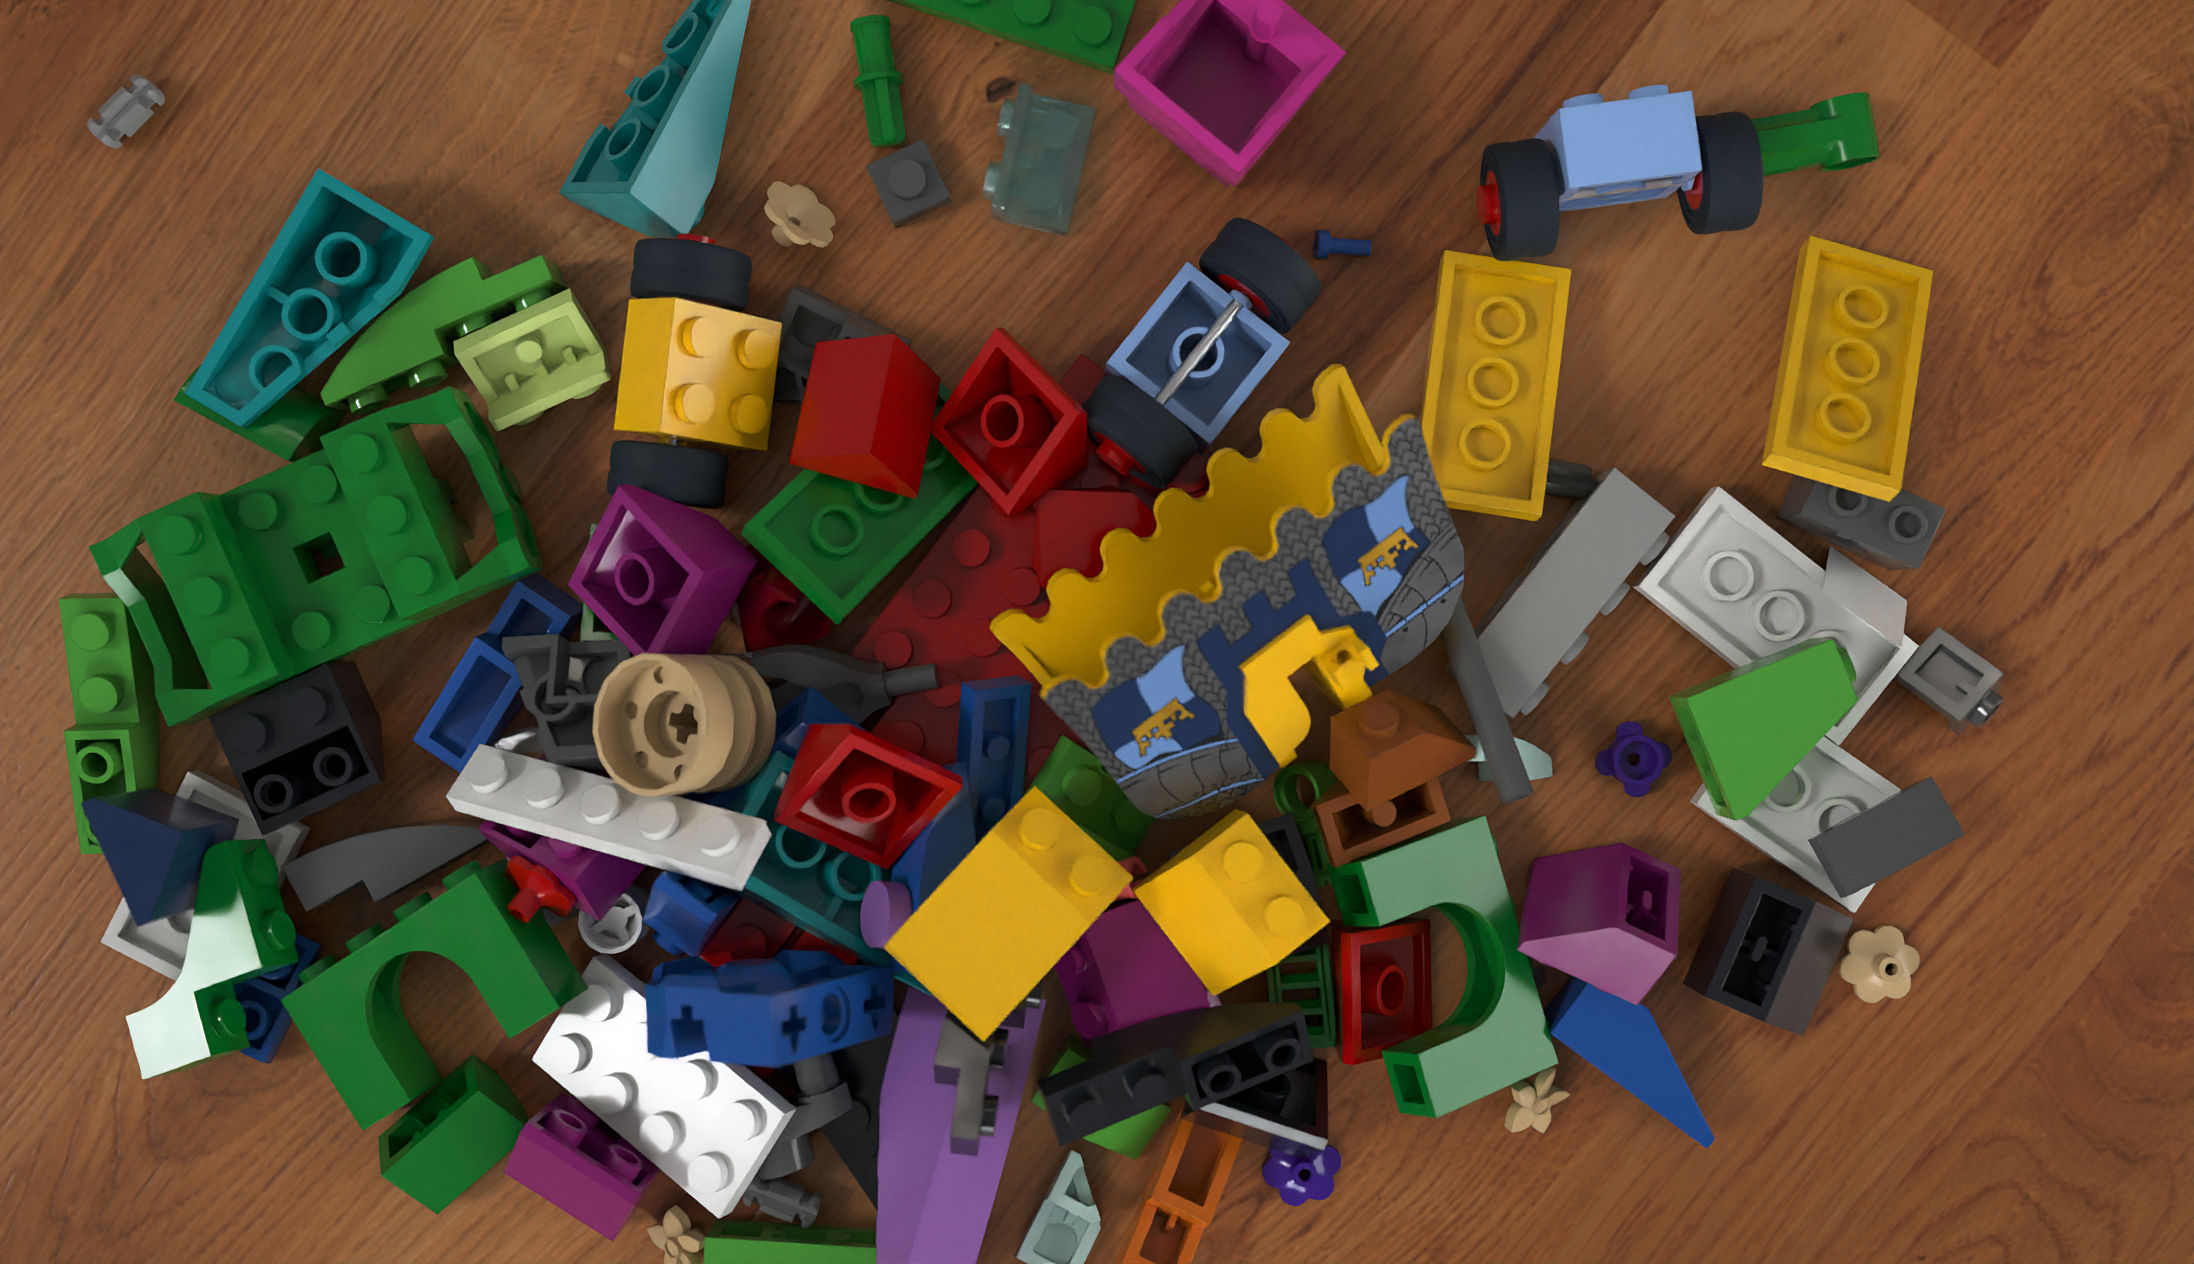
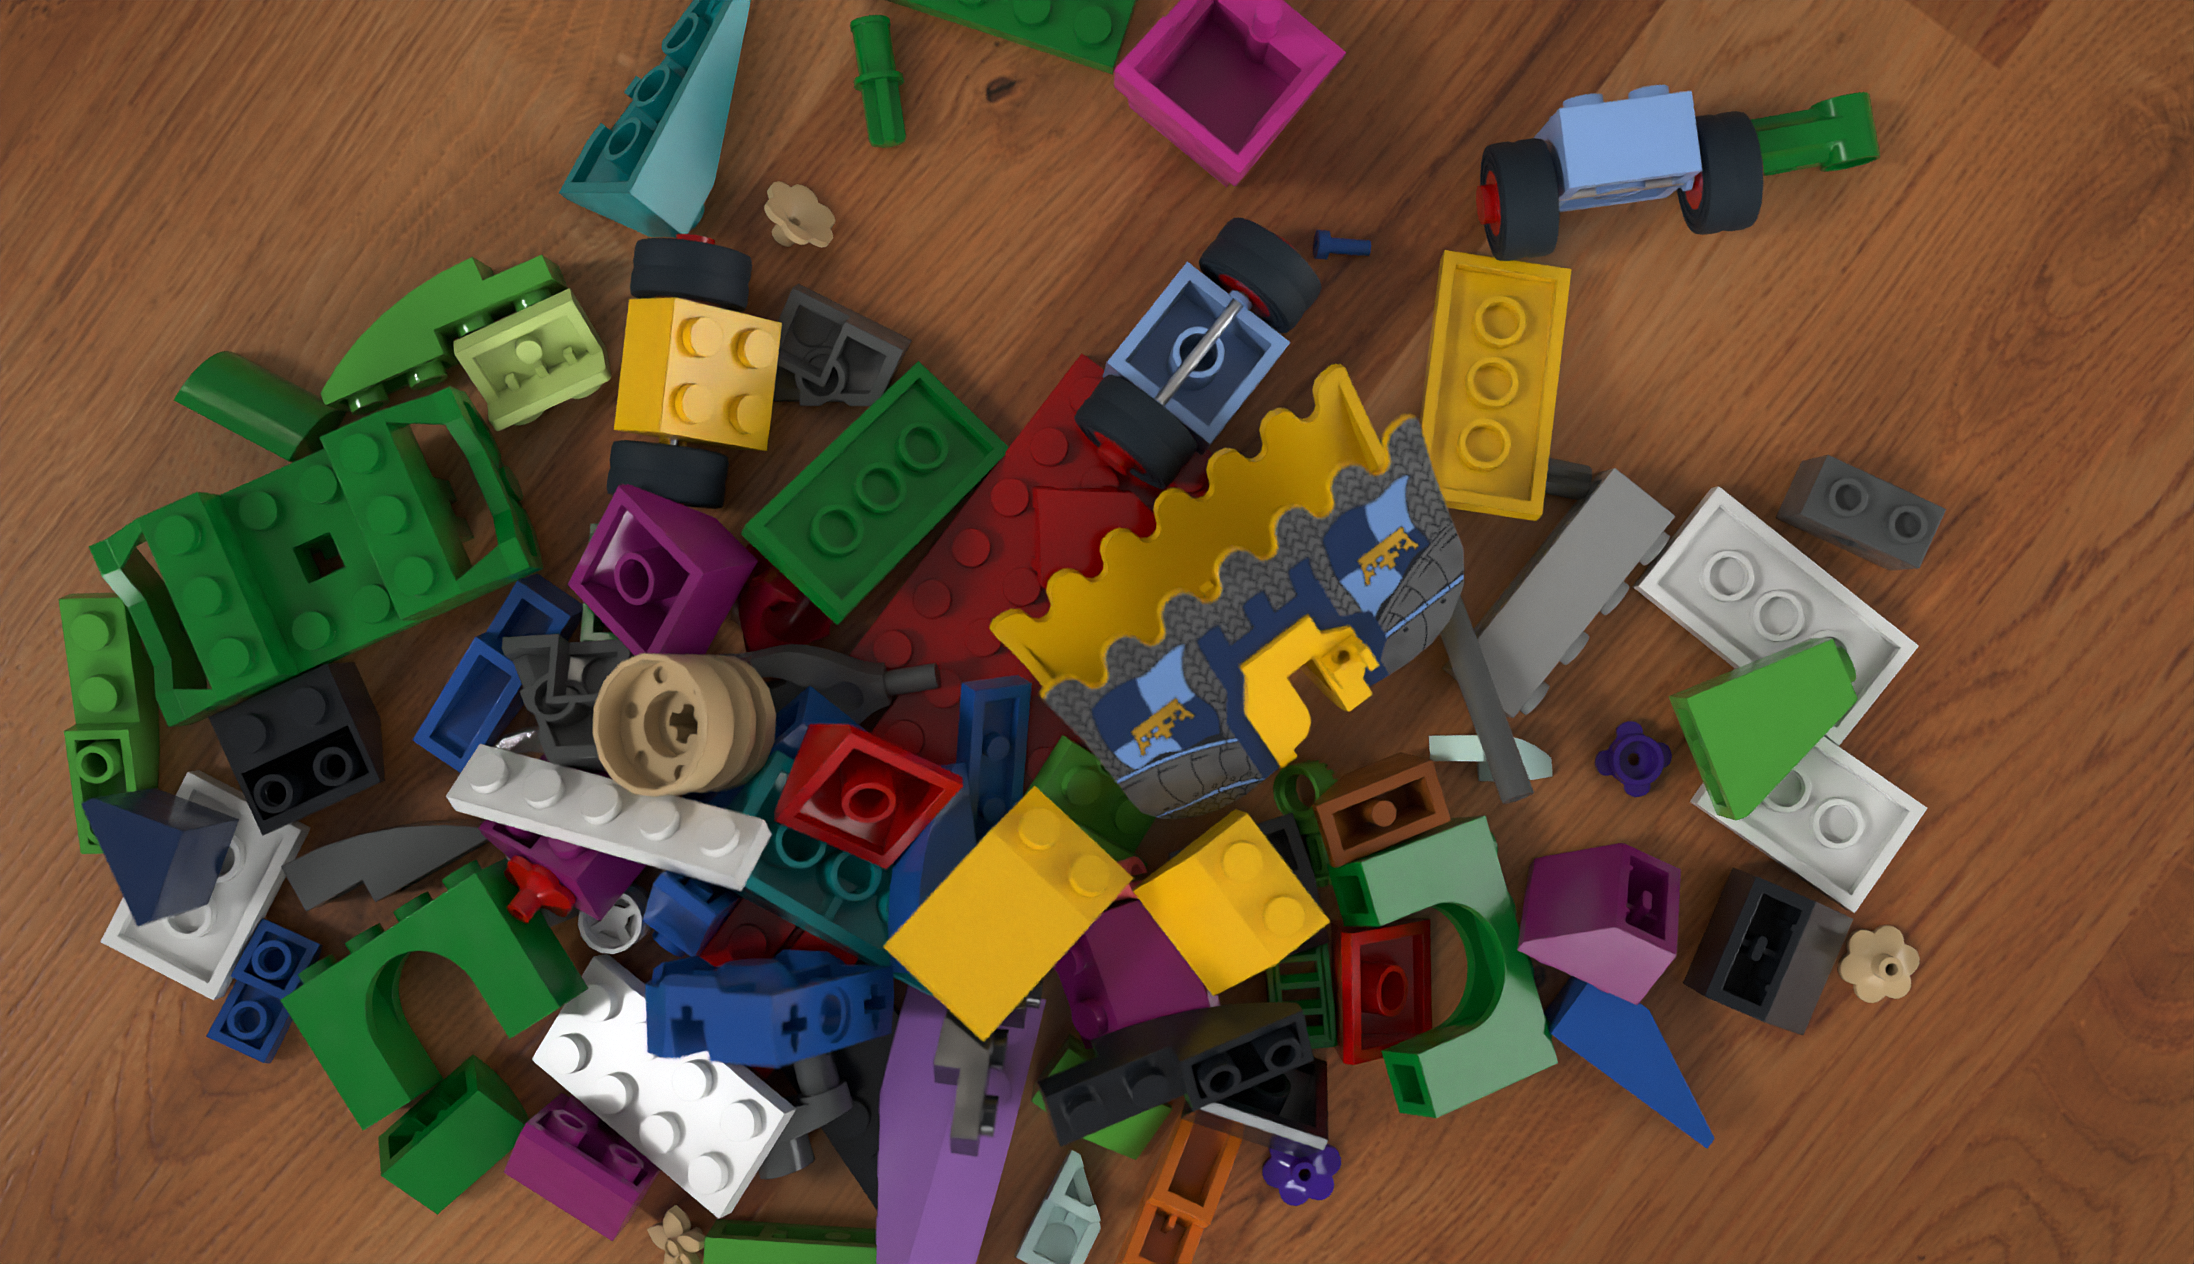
(126, 111): light grey piece -> none
(233, 937): green arch -> none
(314, 290): teal wedge -> none
(783, 1200): light grey piece -> none
(867, 413): red slope -> none
(884, 911): medium lavender tile -> none
(909, 183): dark grey plate -> none
(1013, 425): red slope -> none
(1039, 162): clear light blue bracket -> none
(1393, 746): dark orange slope -> none
(1534, 1102): tan plant -> none
(1849, 369): yellow plate -> none
(1865, 596): white sticker -> none
(1886, 837): dark grey slope -> none
(1953, 681): dark grey bracket -> none

